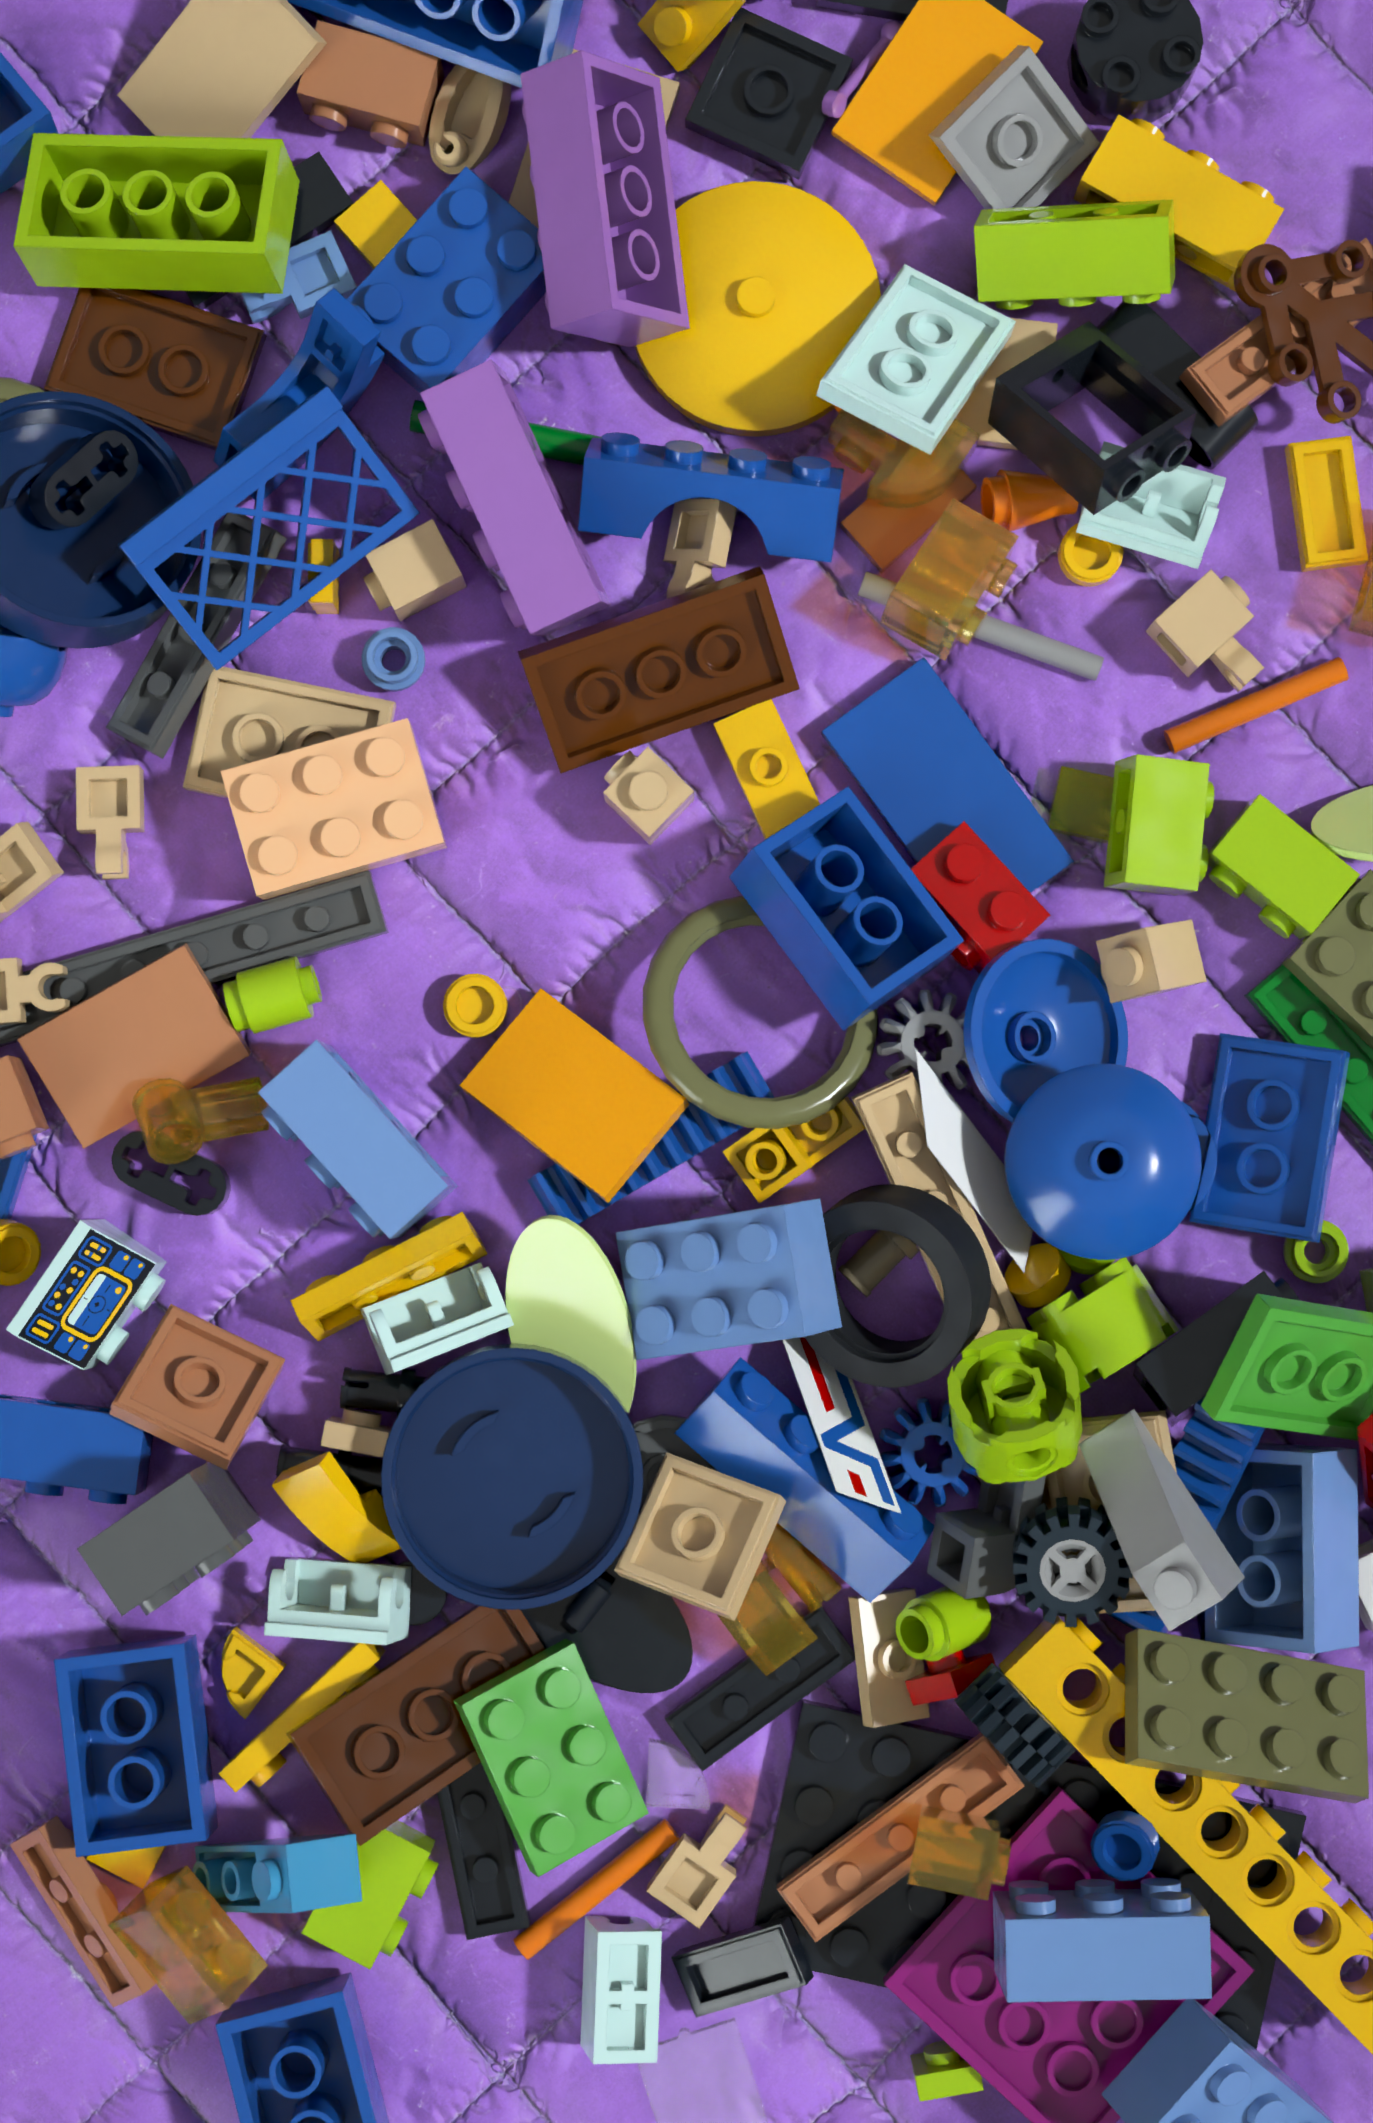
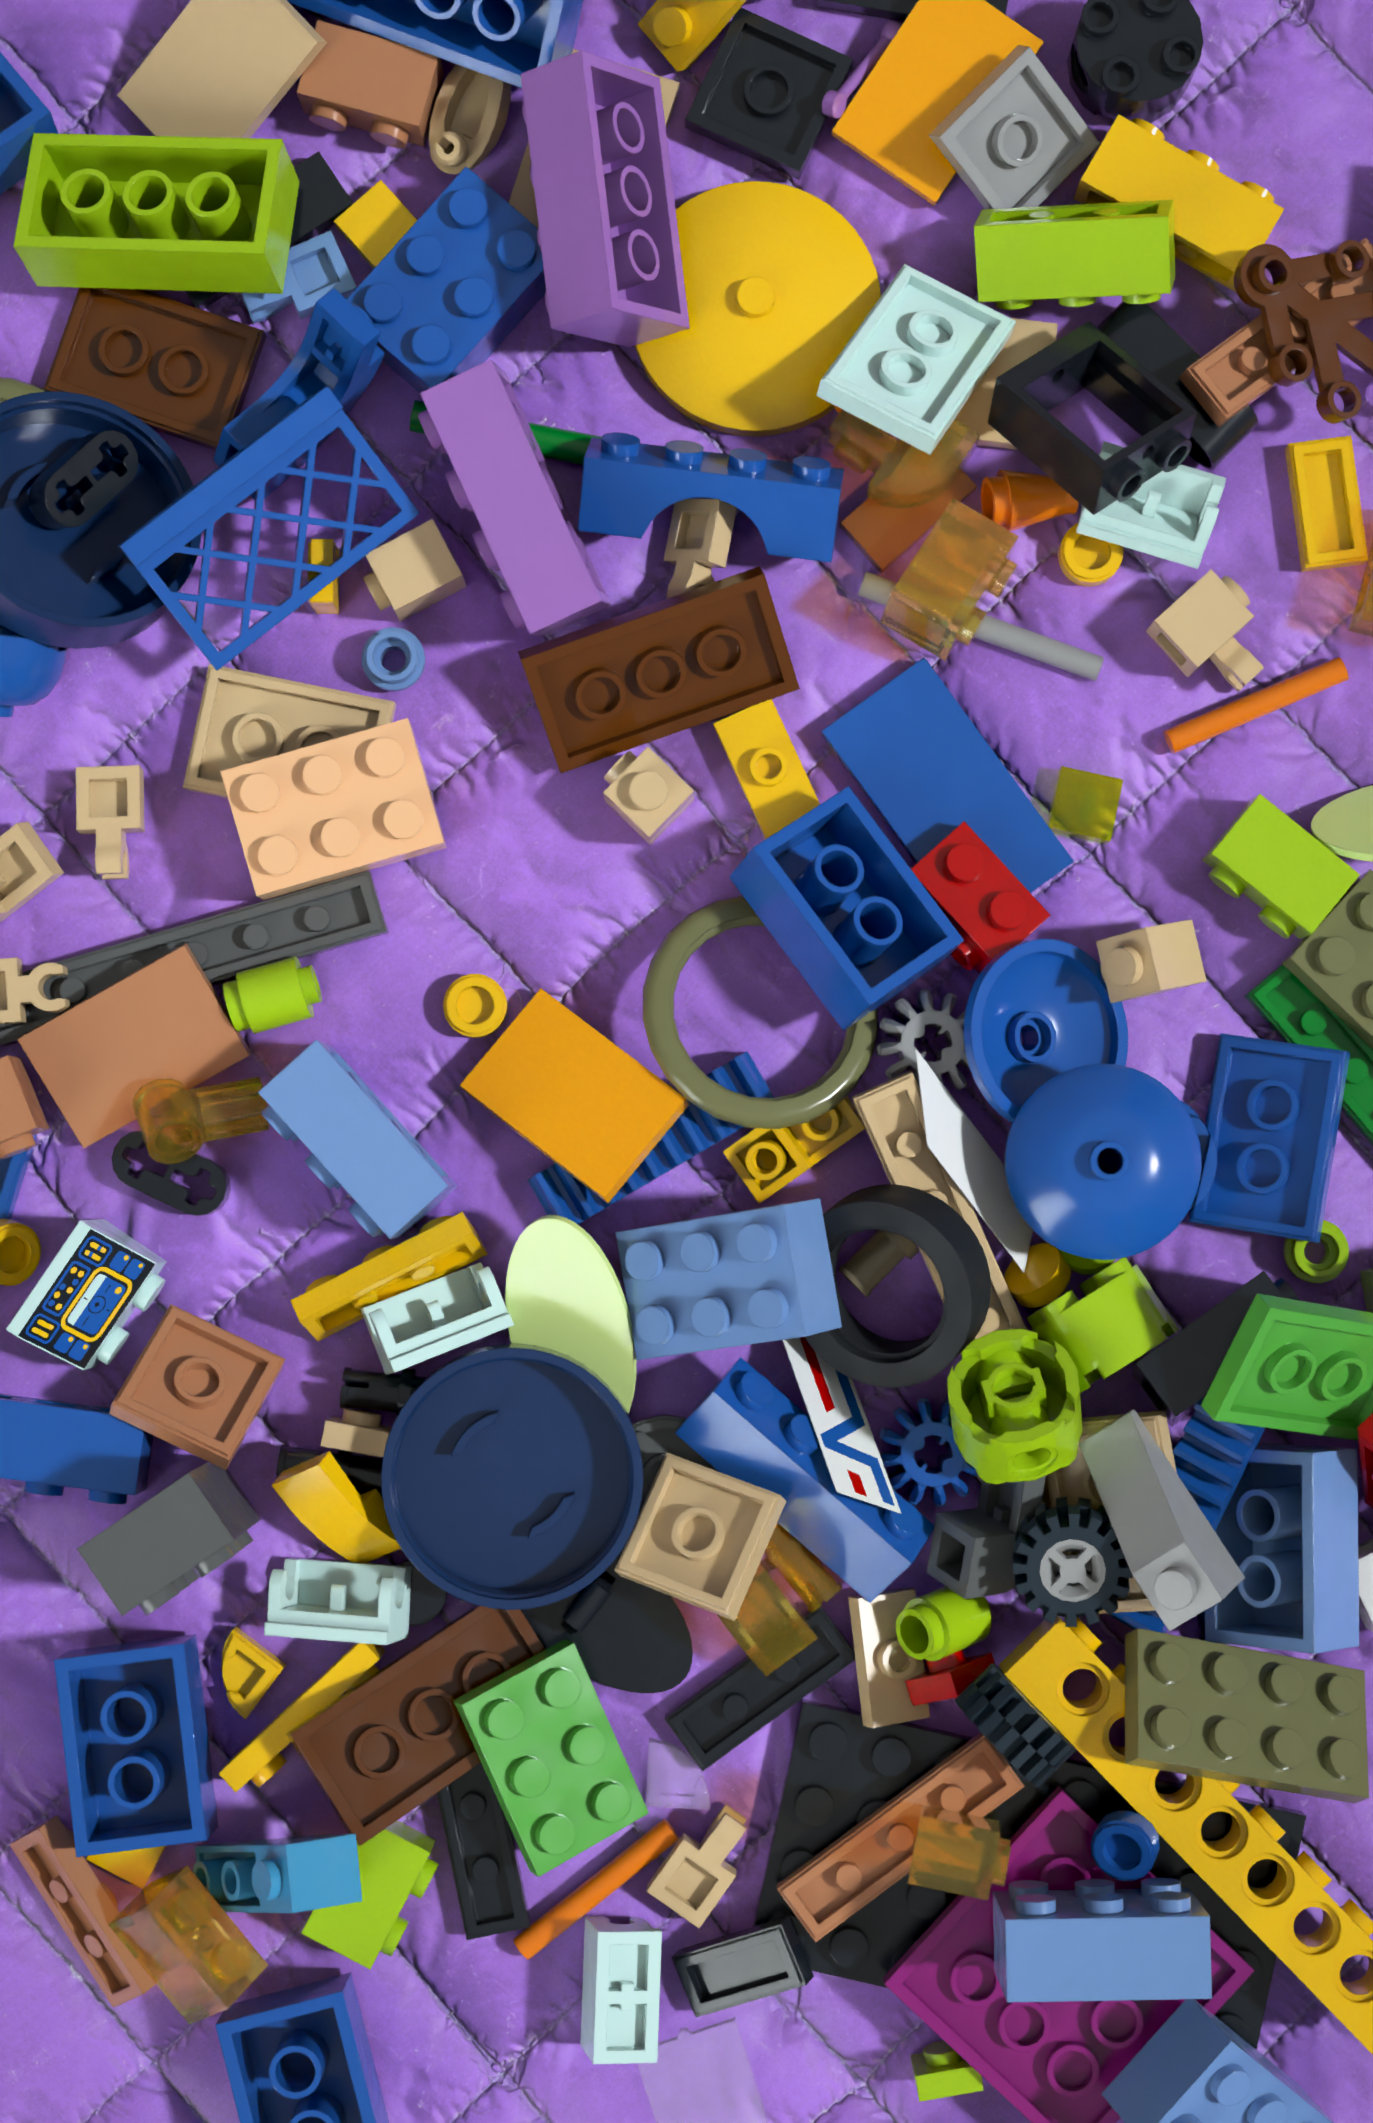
(175, 666): dark grey tile -> none
(1158, 825): lime brick -> none

